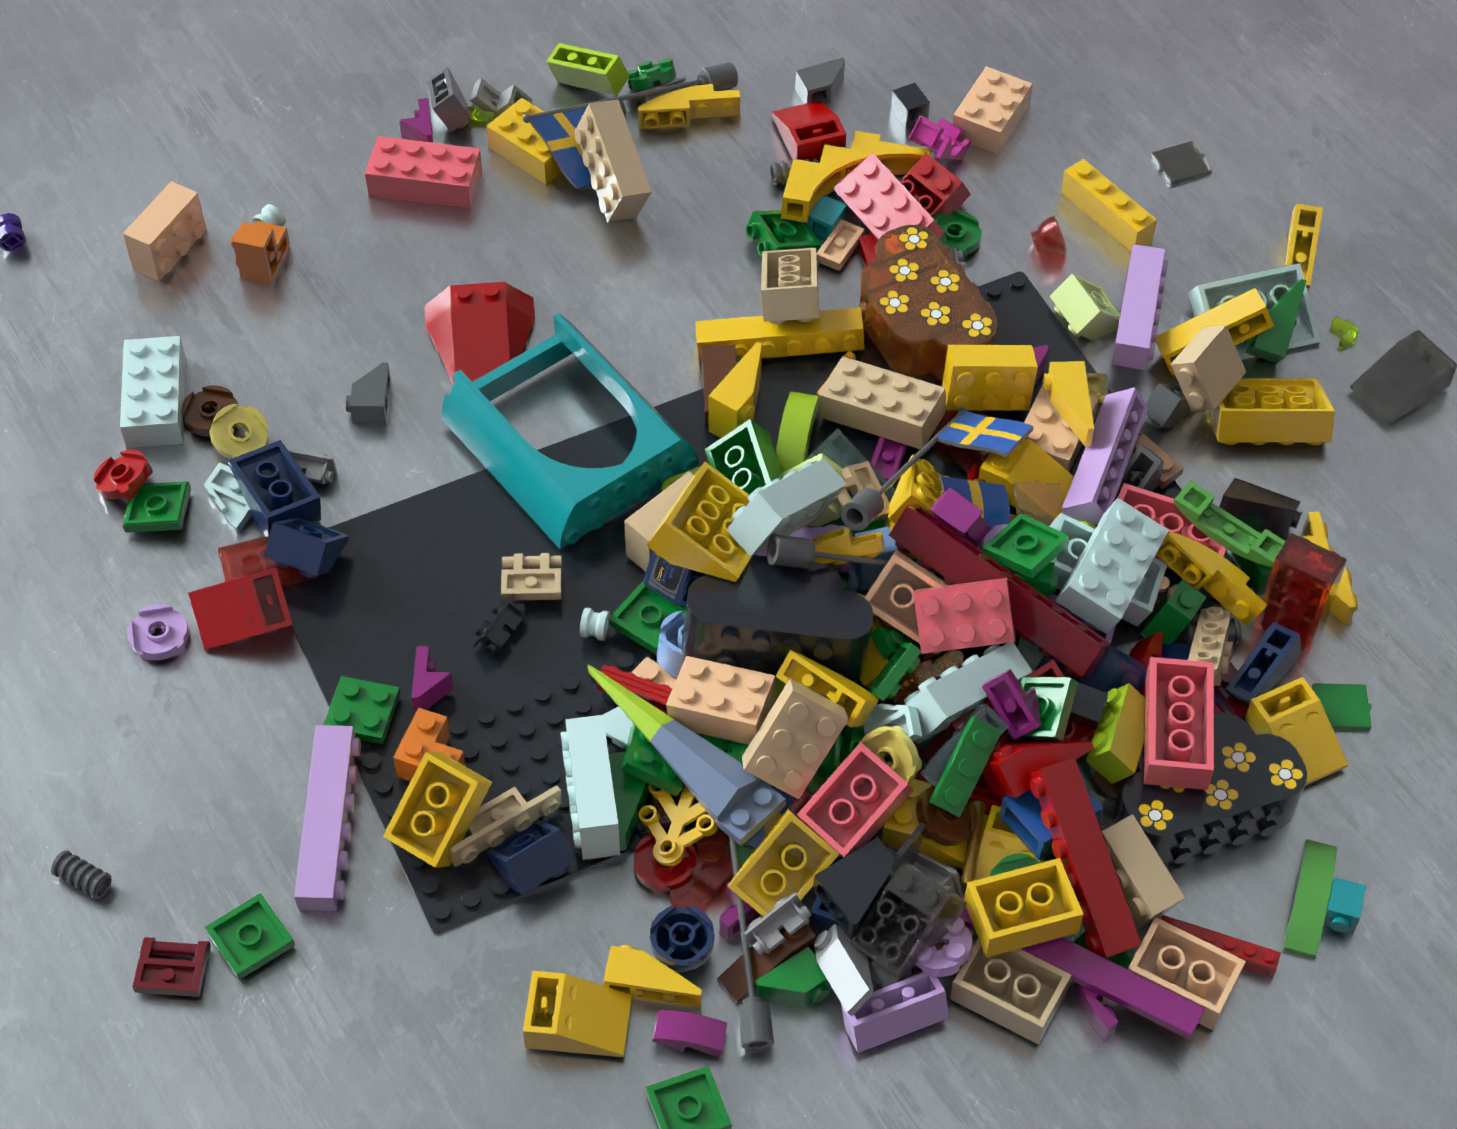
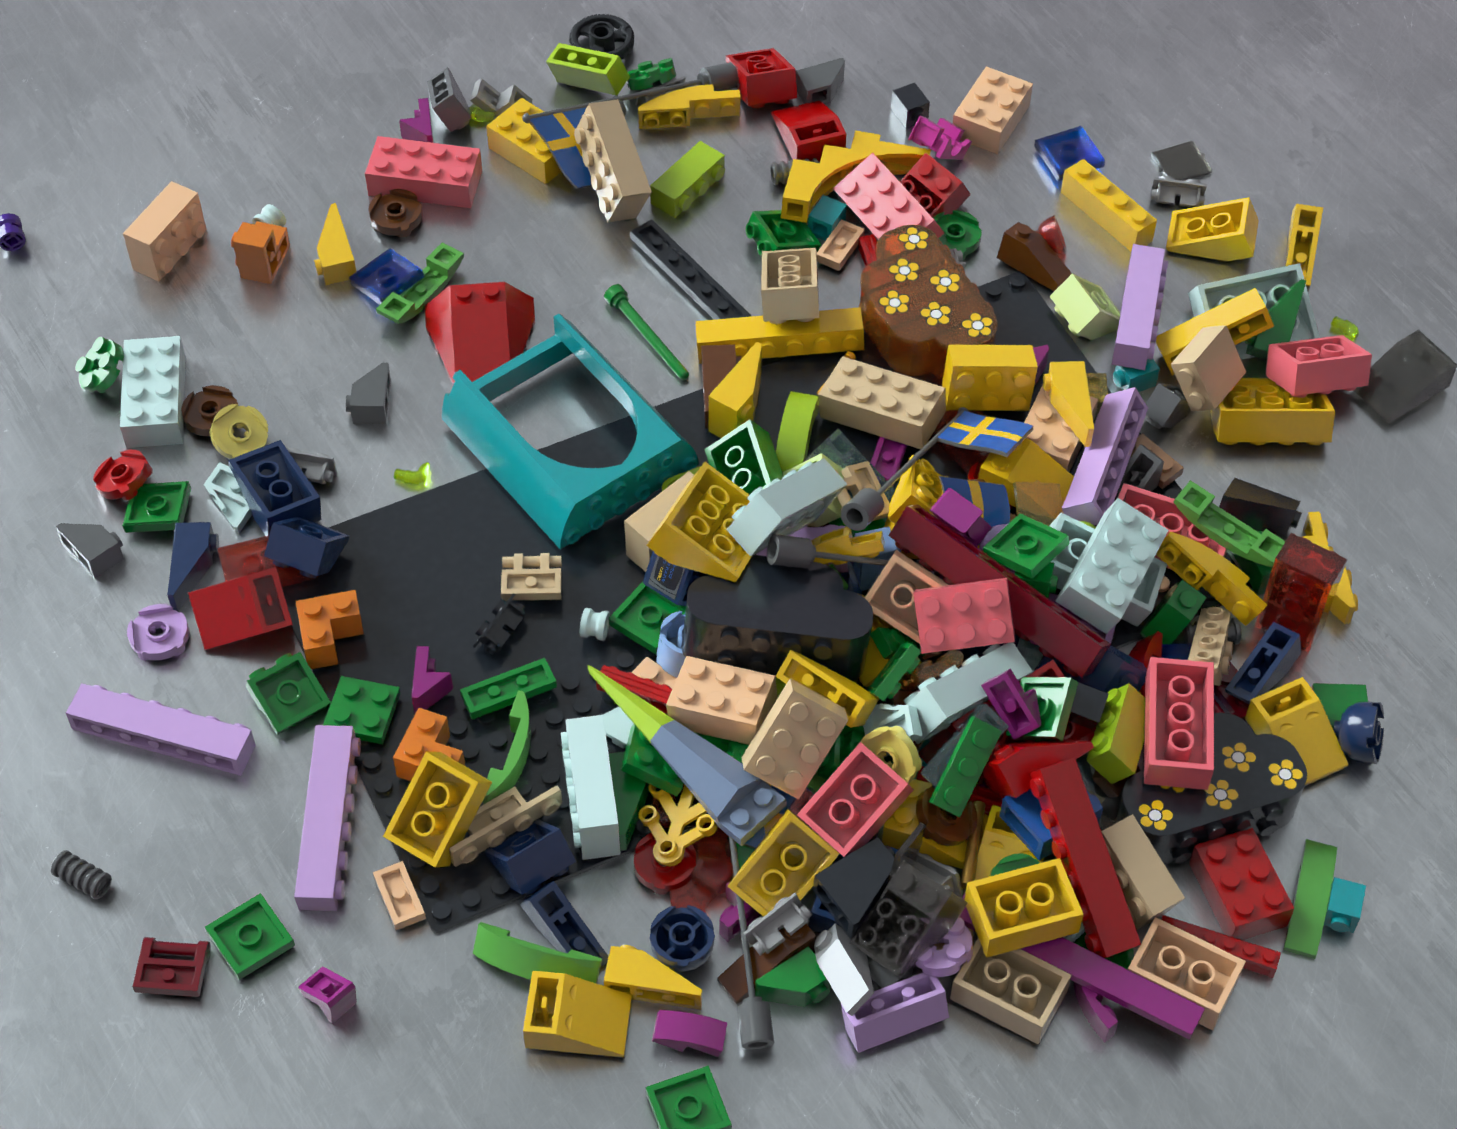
(91, 546): none -> dark grey slope
(98, 367): none -> green plate
(161, 728): none -> lavender brick
(190, 559): none -> dark blue slope
(287, 692): none -> green plate
(323, 621): none -> orange brick
(331, 992): none -> magenta slope
(333, 249): none -> yellow slope
(386, 275): none -> clear blue plate
(395, 224): none -> reddish brown plate
(399, 895): none -> light nougat plate
(412, 477): none -> clear neon green animal
(439, 270): none -> bright green slope
(502, 689): none -> green plate
(520, 724): none -> bright green slope
(522, 957): none -> bright green slope
(560, 922): none -> dark blue slope
(602, 34): none -> black wheel
(618, 298): none -> green piece
(686, 272): none -> black plate
(687, 179): none -> lime brick
(764, 77): none -> red slope
(1032, 256): none -> reddish brown slope
(1067, 149): none -> clear blue plate
(1140, 379): none -> teal brick
(1190, 191): none -> light grey hinge
(1215, 230): none -> yellow slope
(1241, 885): none -> red brick
(1318, 365): none -> coral brick
(1361, 732): none -> dark blue cylinder

